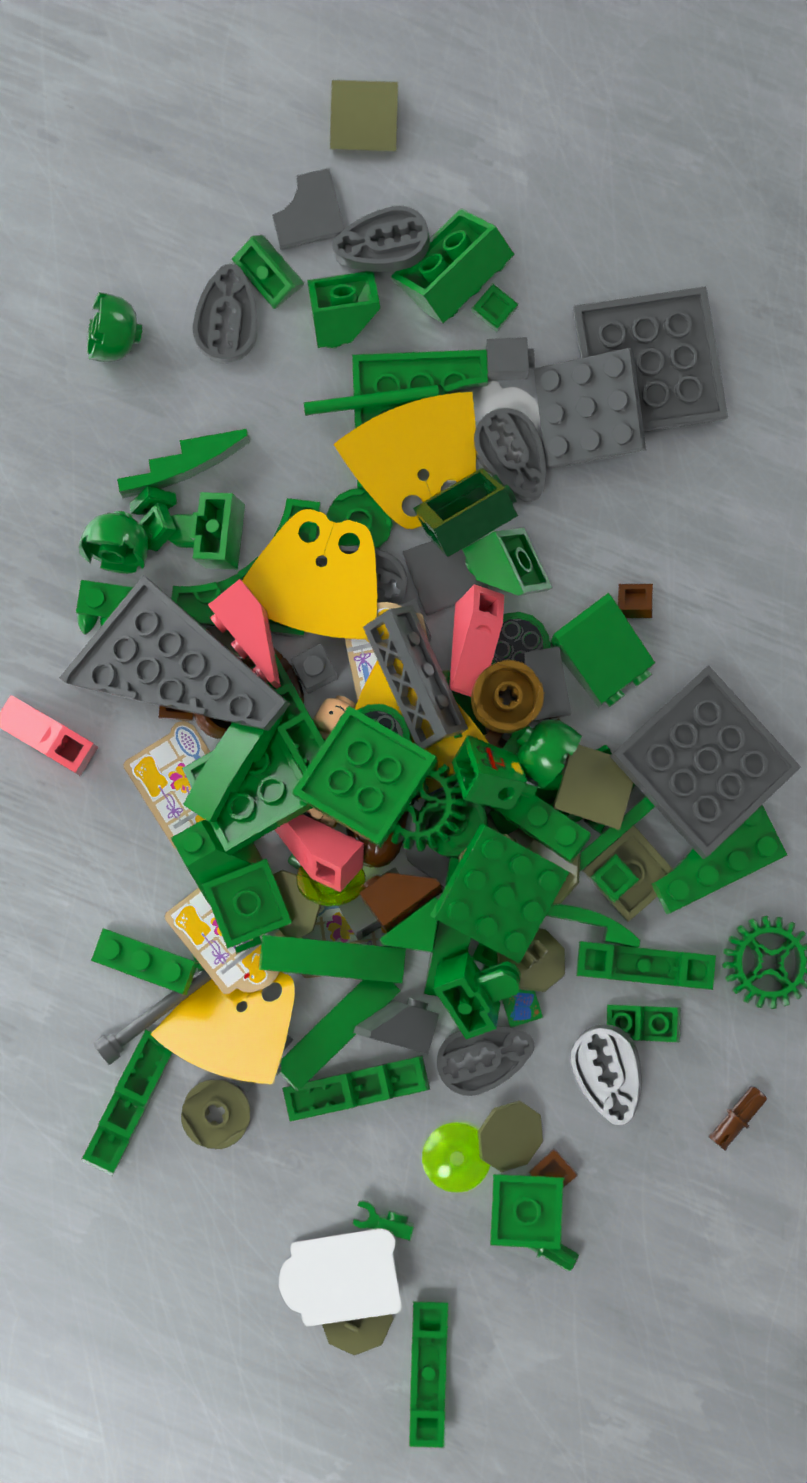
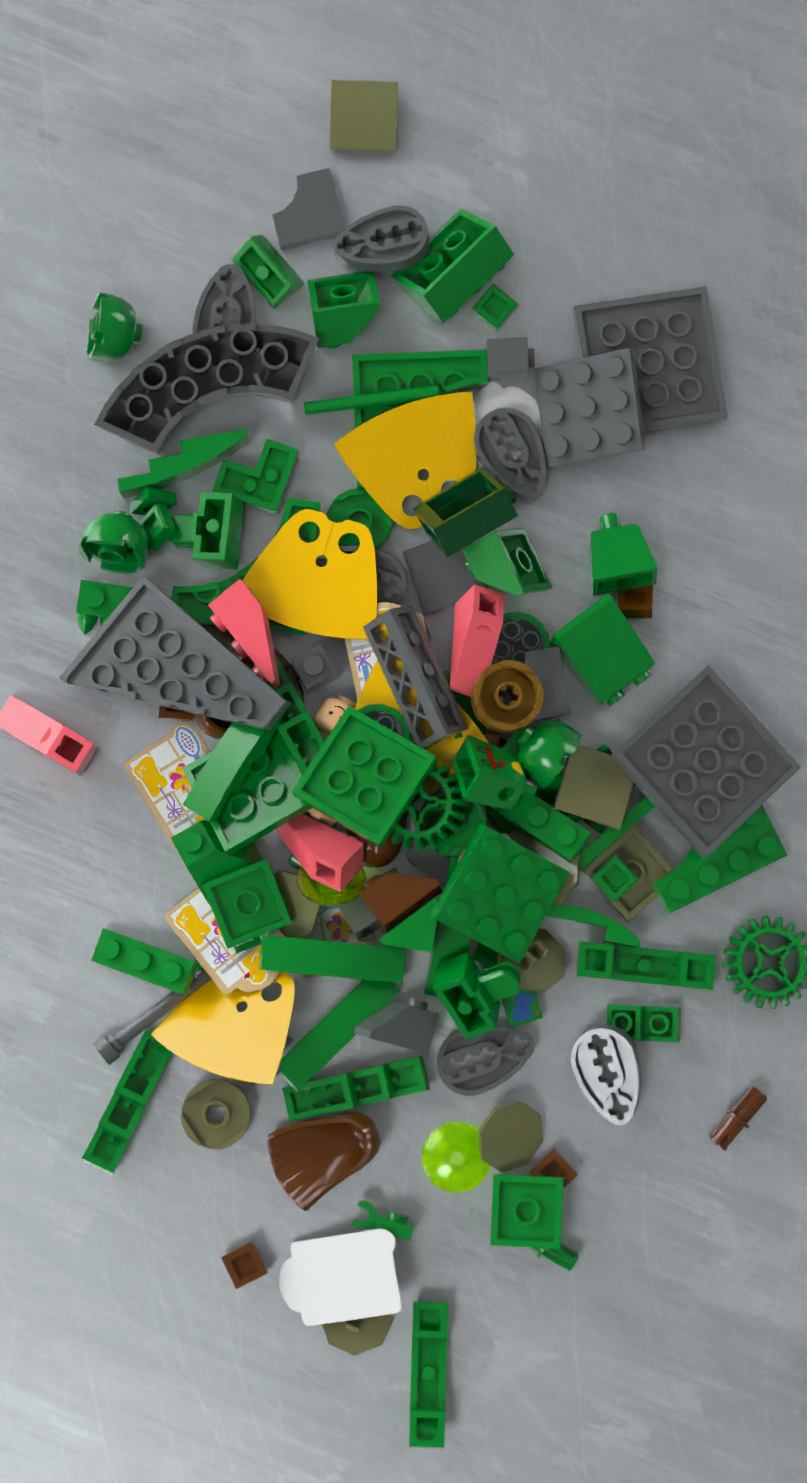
(203, 370): none -> dark grey brick
(244, 1264): none -> reddish brown plate
(264, 485): none -> green plate
(321, 1153): none -> reddish brown hair
(620, 557): none -> green torso

